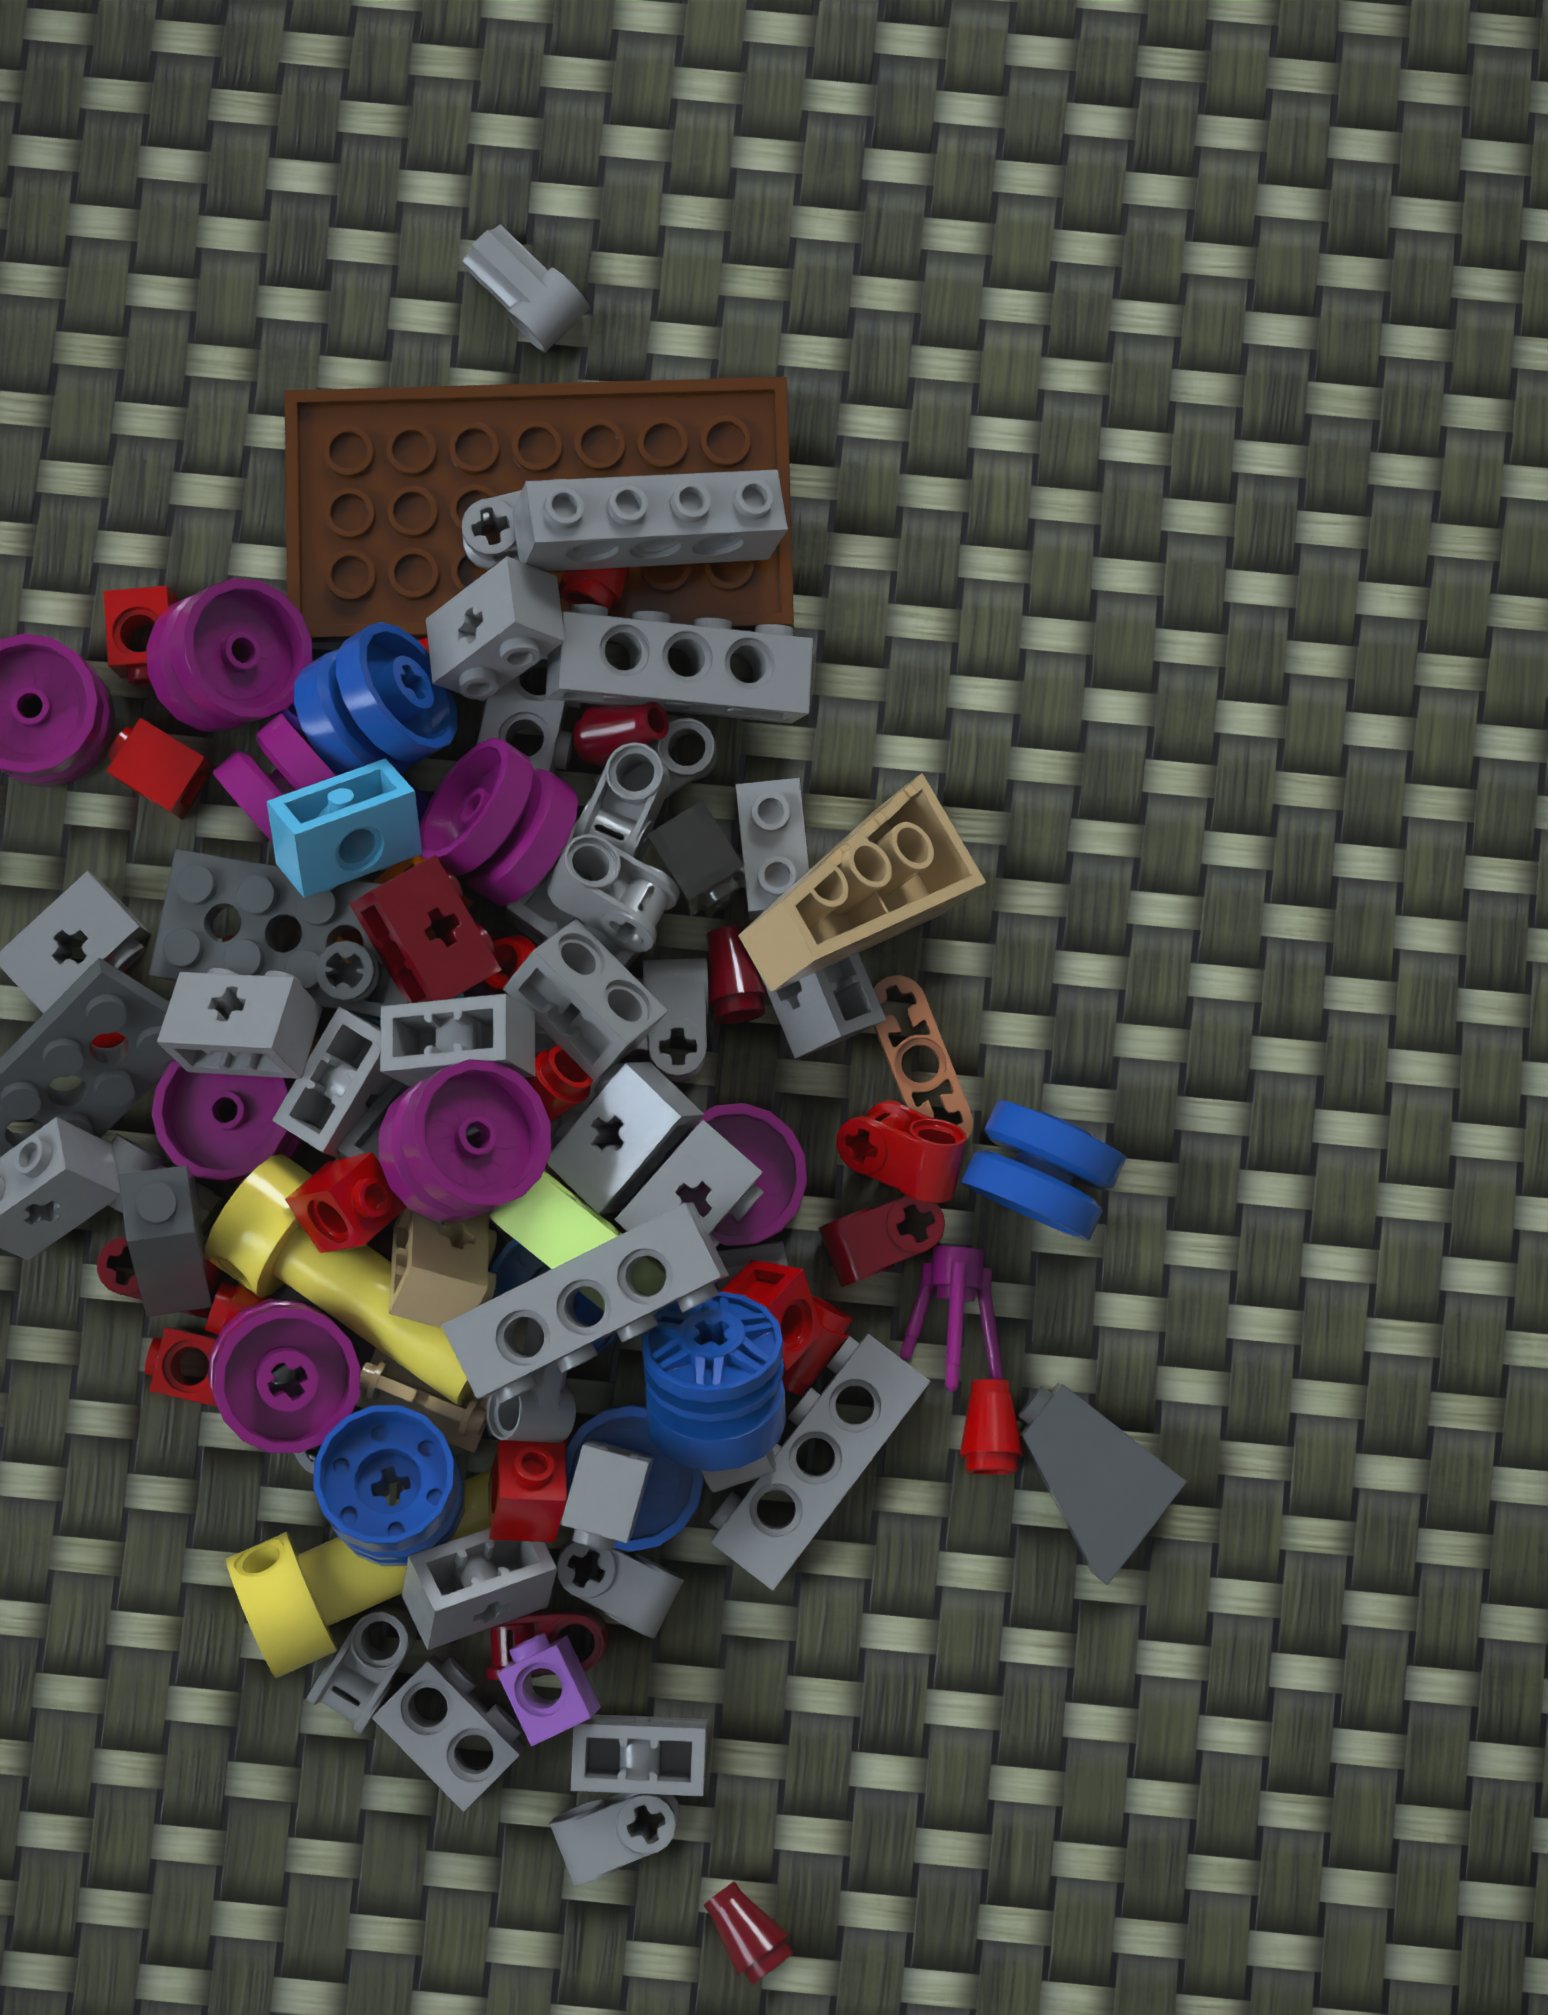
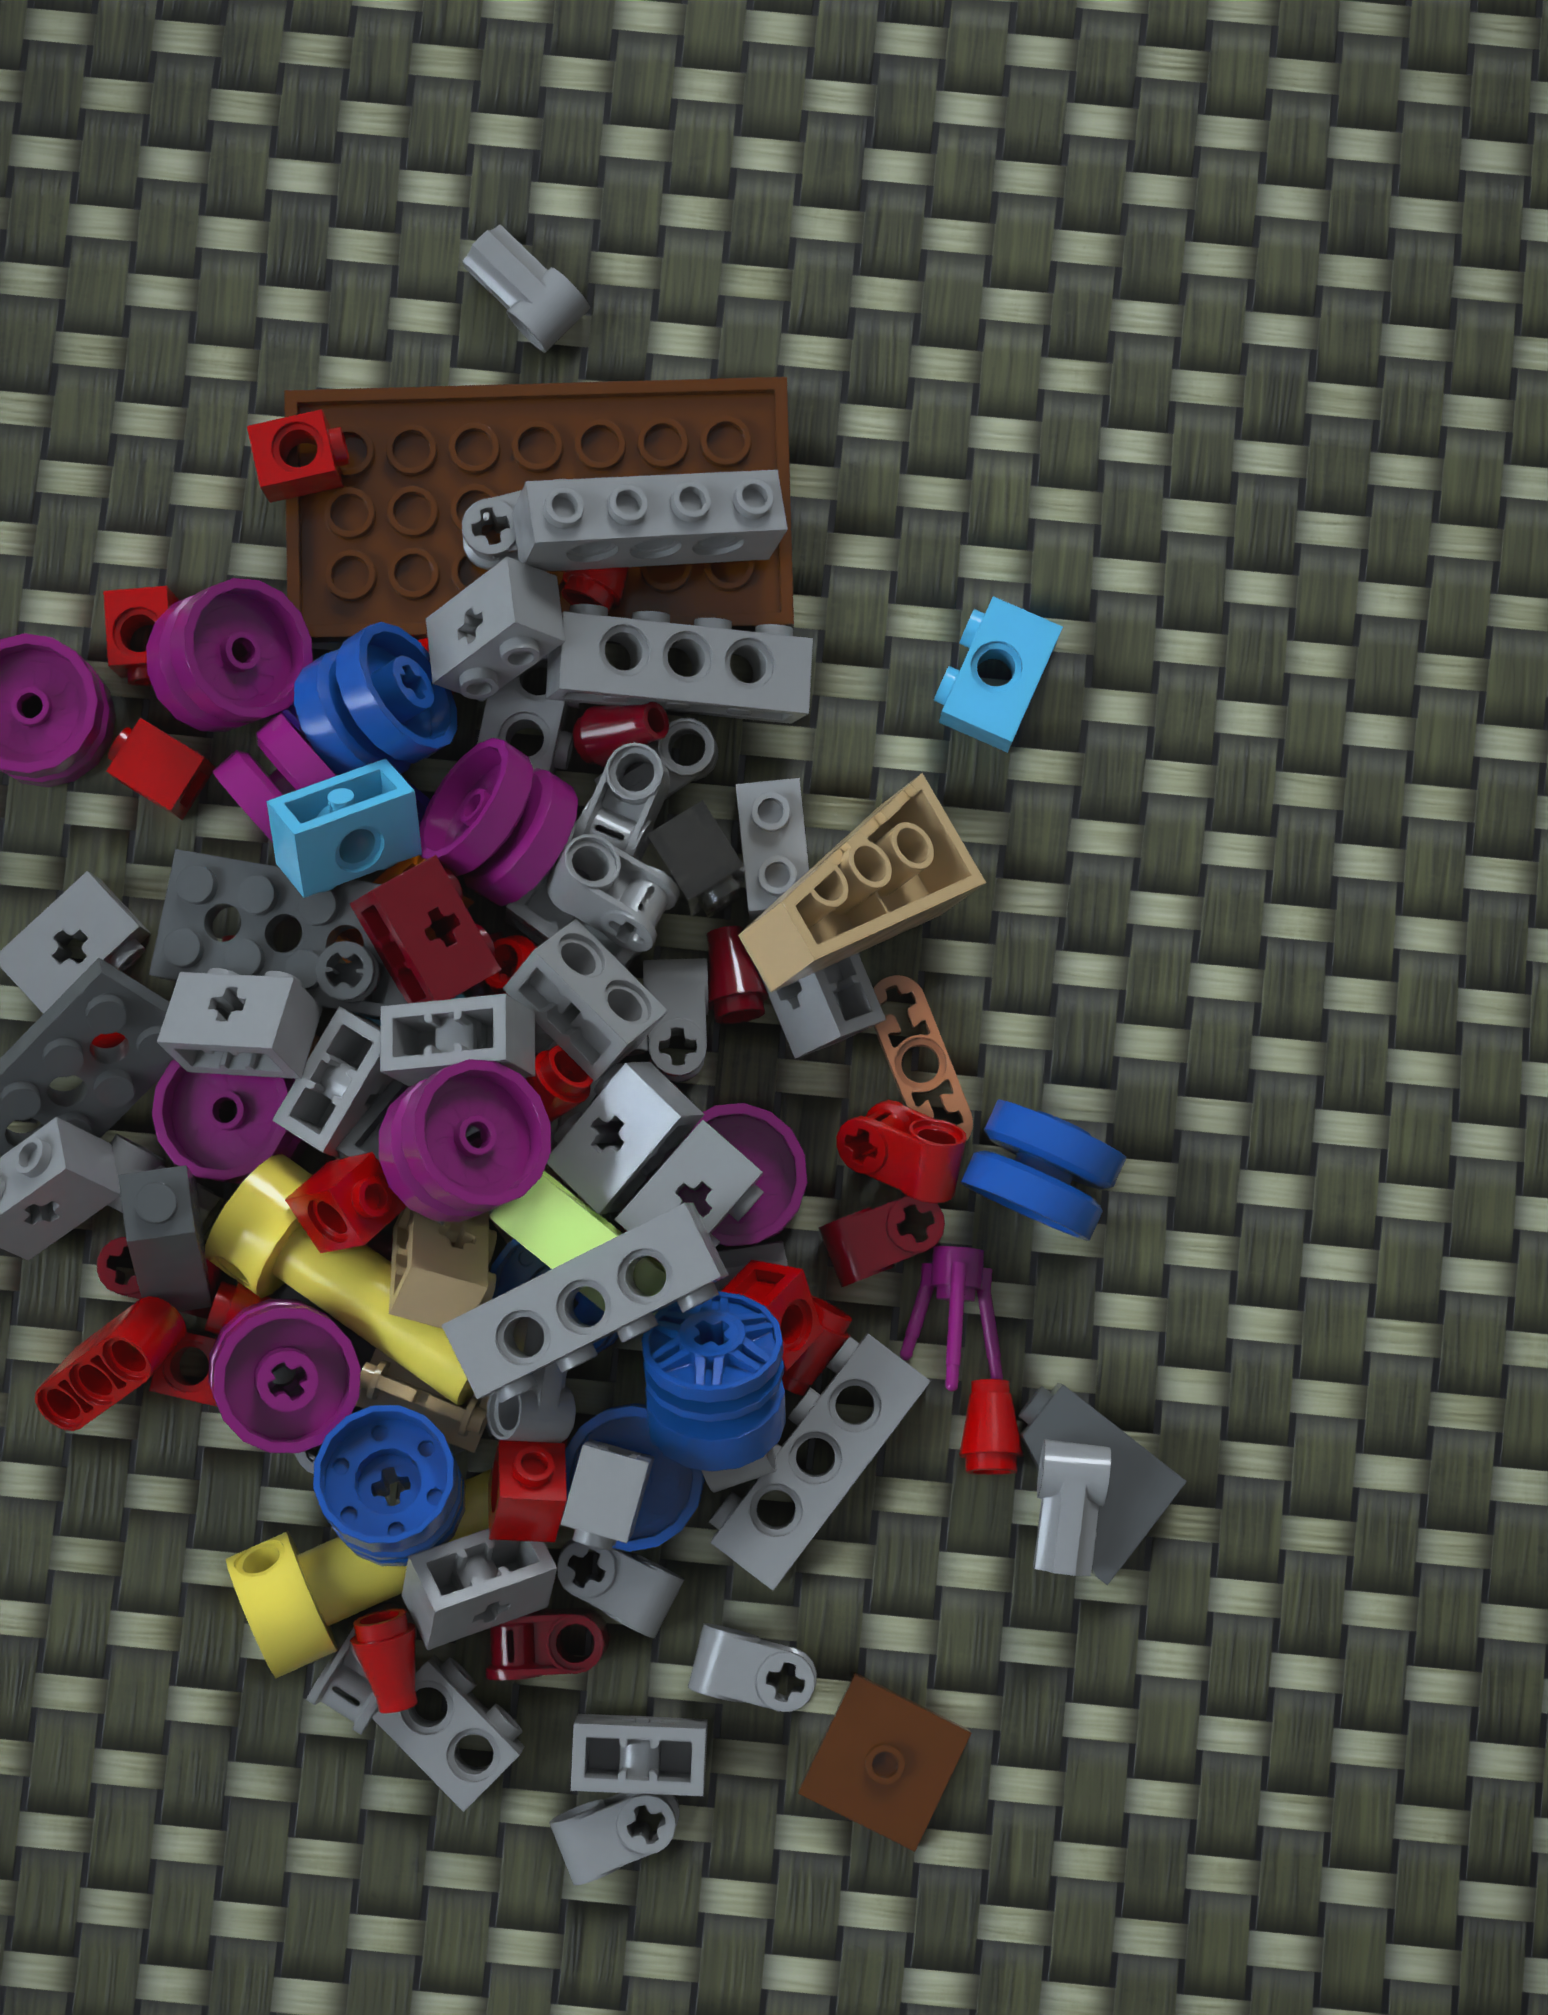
(110, 1363): none -> red beam
(274, 440): none -> red brick
(387, 1656): none -> red cone
(541, 1716): medium lavender brick -> none
(738, 1665): none -> light grey piece
(748, 1933): dark red cone -> none
(884, 1762): none -> reddish brown plate
(1021, 643): none -> medium azure brick
(1071, 1489): none -> light grey piece

